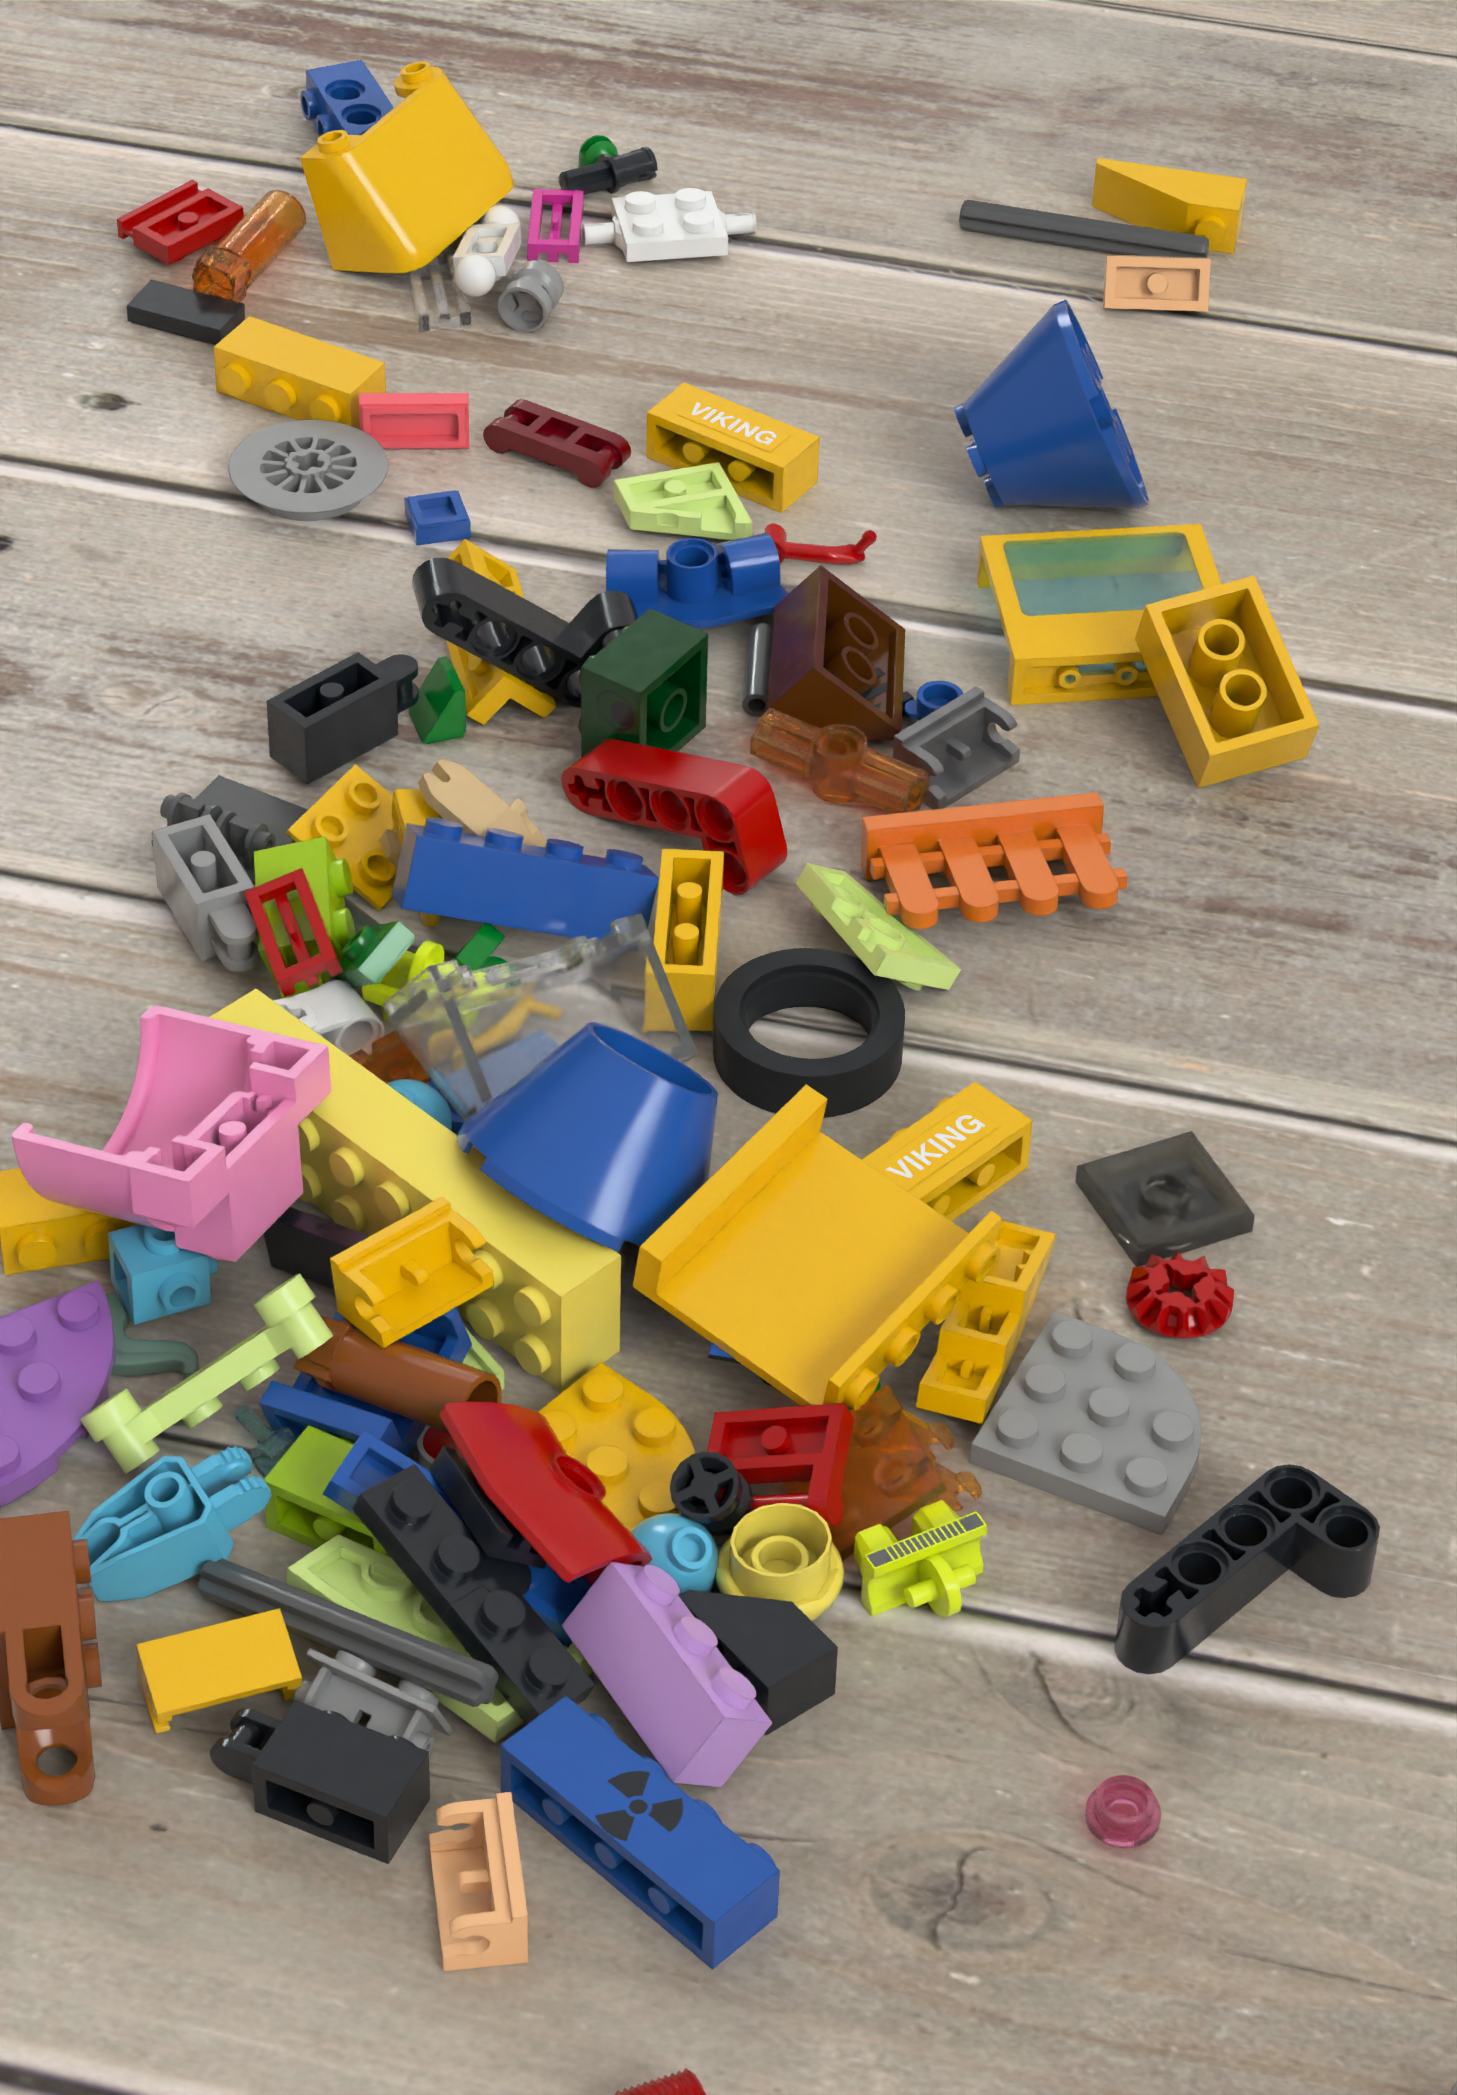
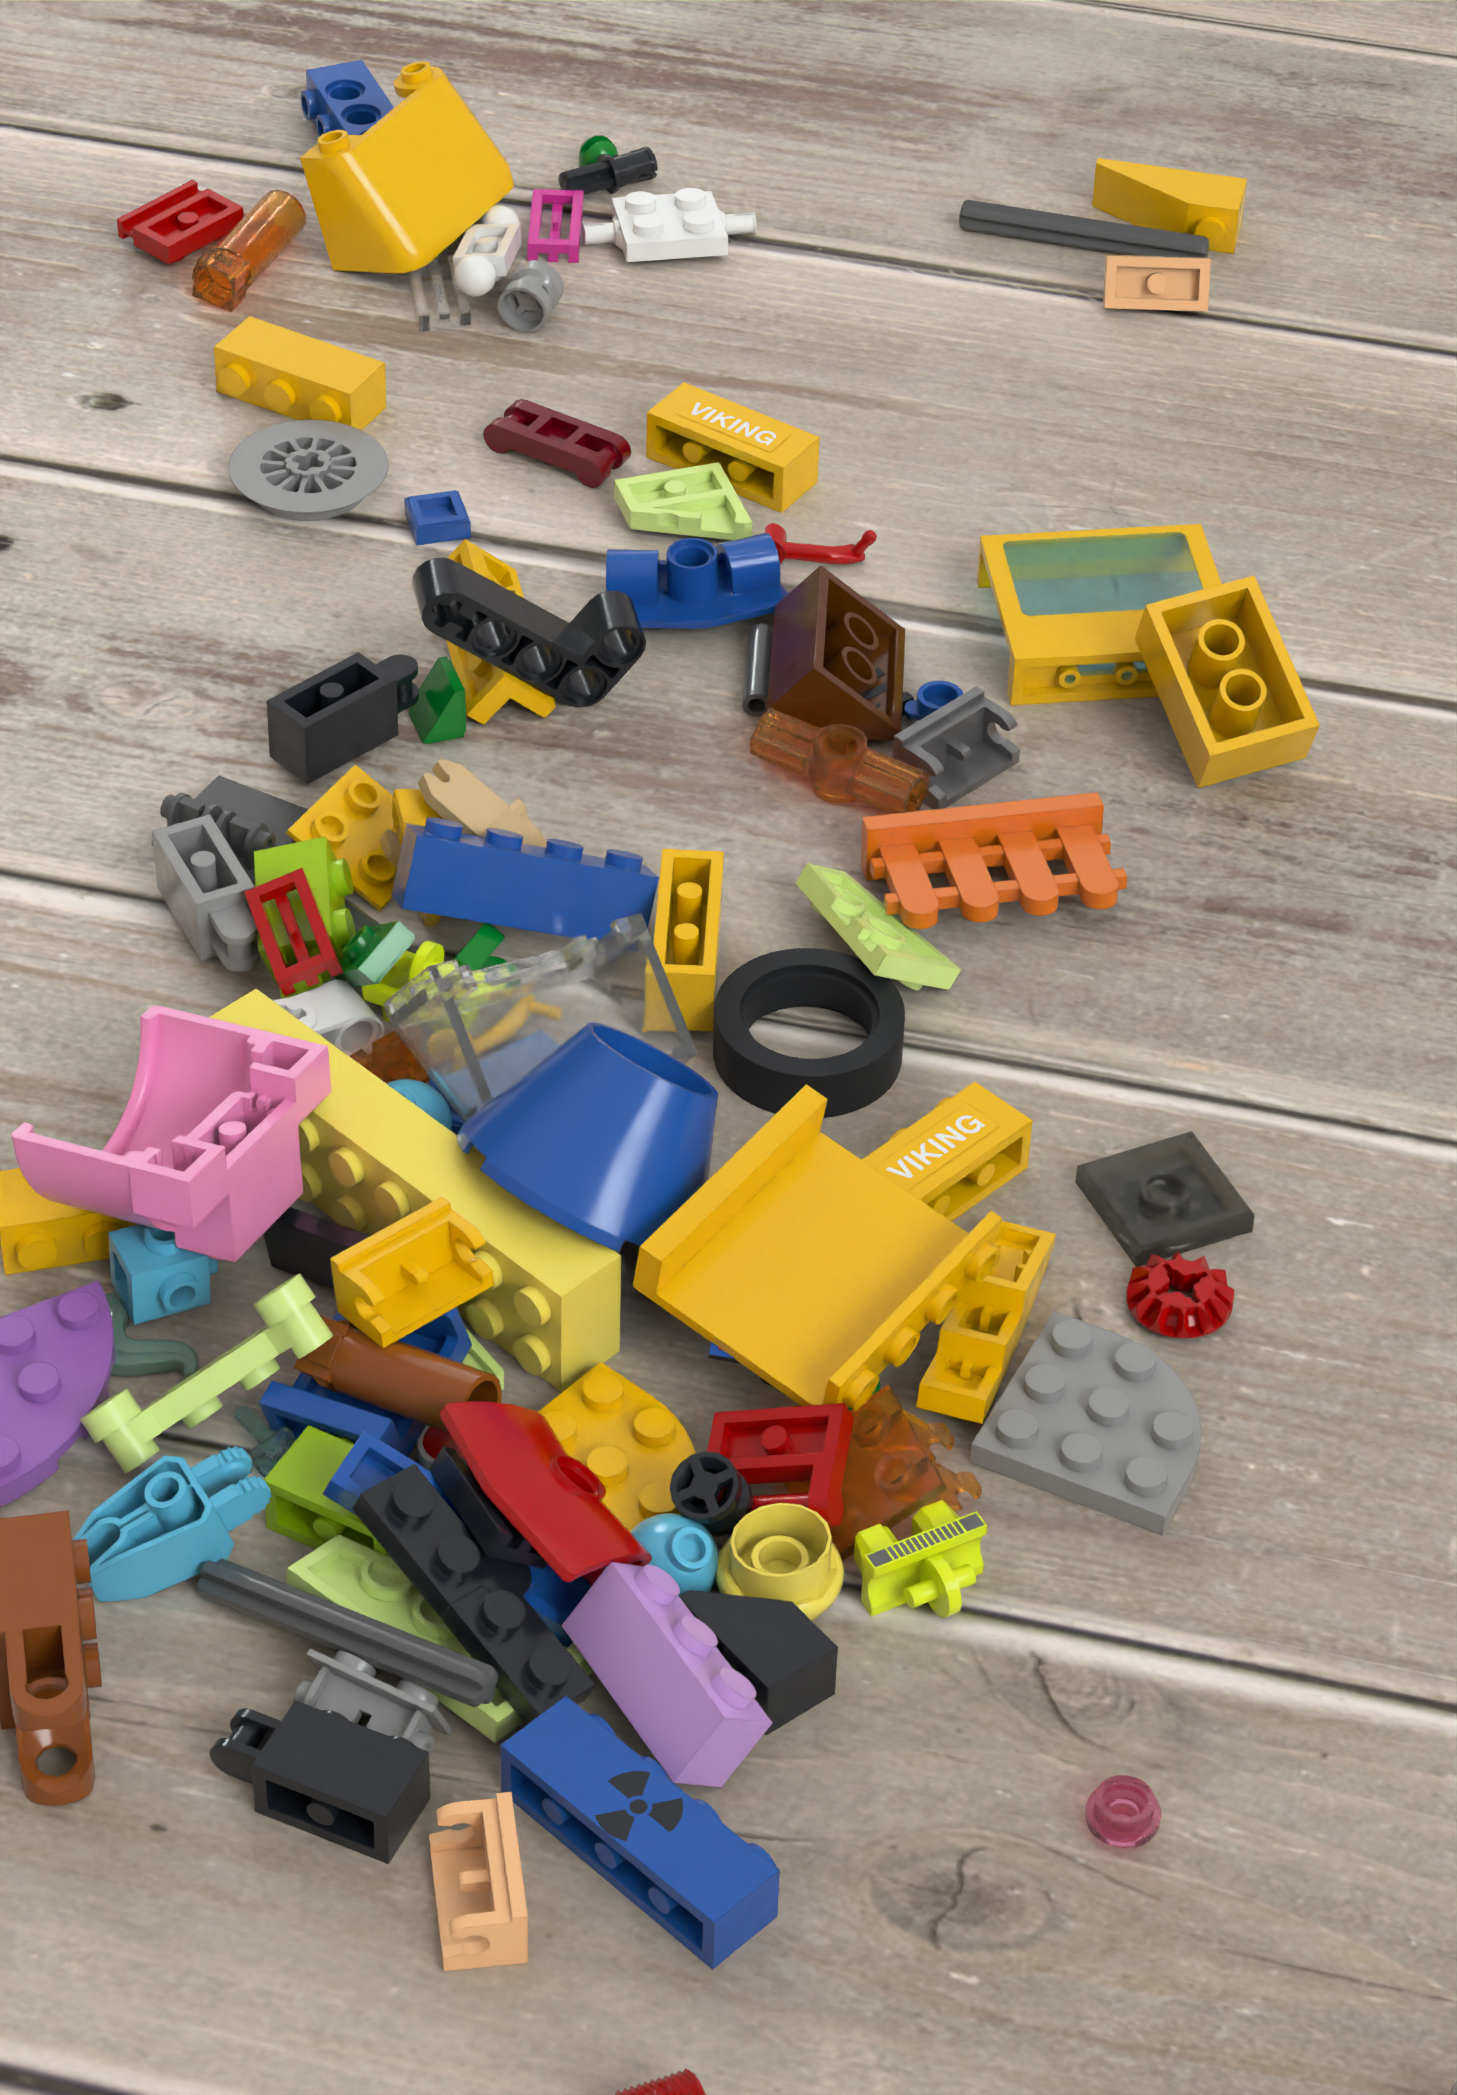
(185, 312): black tile -> none
(216, 1666): yellow hinge -> none
(416, 419): coral tile -> none
(646, 686): dark green brick -> none
(687, 795): red beam -> none
(1049, 426): blue cone -> none
(1271, 1527): black beam -> none

